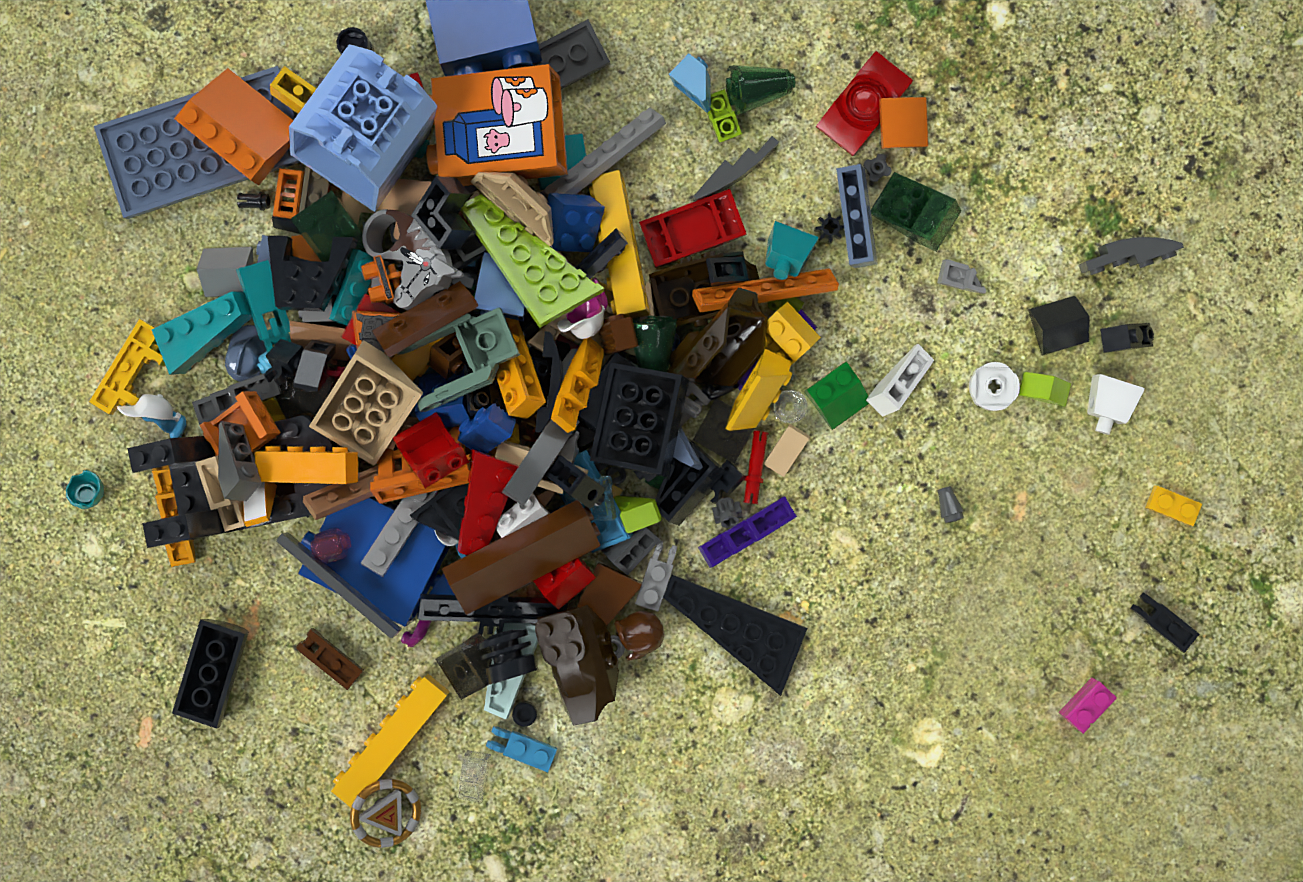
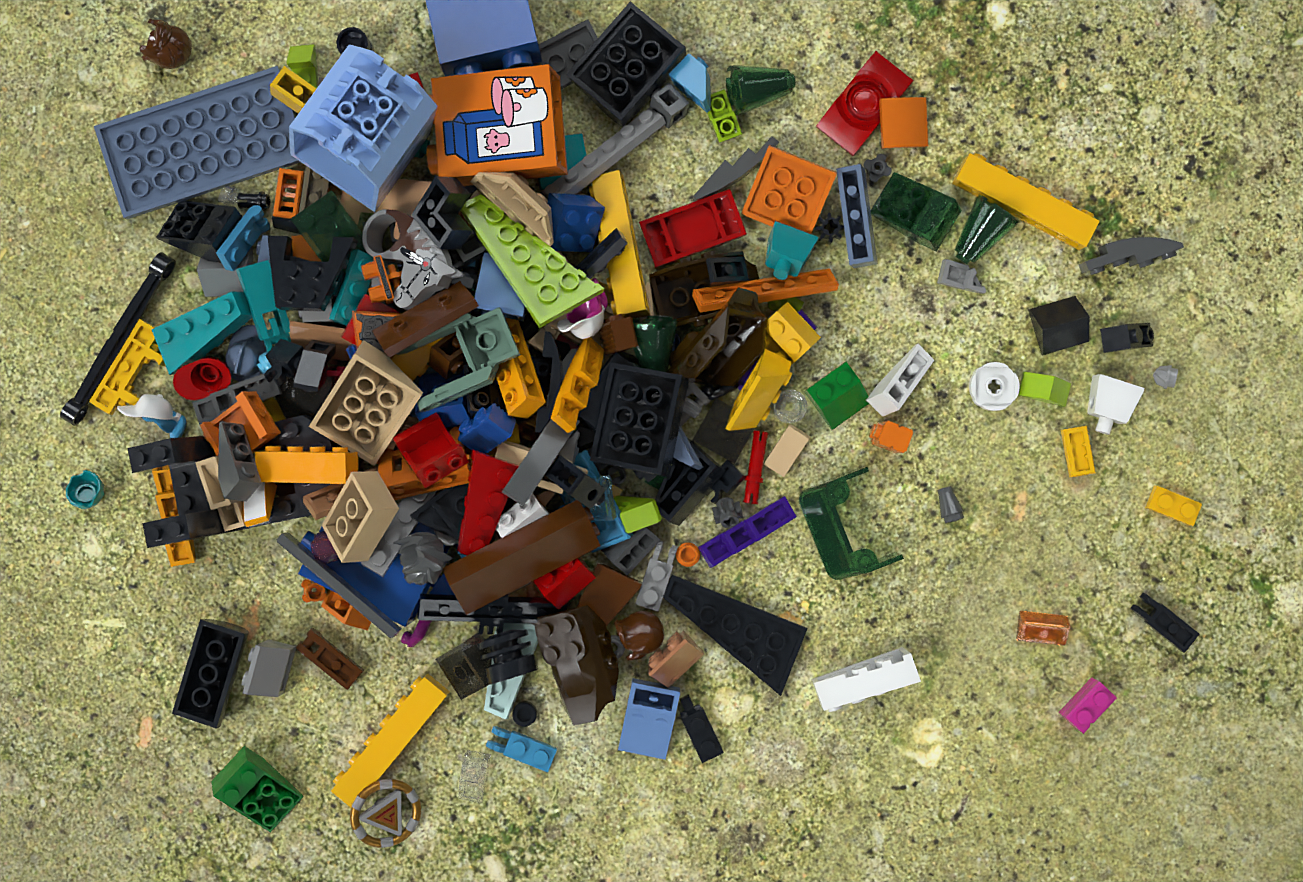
(159, 270): none -> black piece
(166, 45): none -> reddish brown hair
(199, 228): none -> black slope
(202, 378): none -> red piece
(228, 196): none -> clear plate
(238, 125): orange slope -> none
(242, 238): none -> dark azure plate
(255, 789): none -> green slope
(268, 669): none -> light grey slope
(303, 63): none -> lime slope
(308, 595): none -> orange plate
(344, 611): none -> orange slope
(360, 516): none -> tan brick
(422, 557): none -> dark grey hair
(627, 64): none -> black slope
(649, 718): none -> medium blue slope
(669, 104): none -> dark grey brick
(674, 659): none -> nougat slope
(687, 554): none -> orange plate
(700, 730): none -> black hinge
(788, 190): none -> orange plate
(829, 534): none -> clear green windscreen
(866, 679): none -> white wedge
(891, 436): none -> orange brick
(983, 230): none -> clear green cone
(1026, 201): none -> yellow brick
(1042, 628): none -> clear orange slope
(1078, 451): none -> yellow plate
(1165, 376): none -> light grey plate

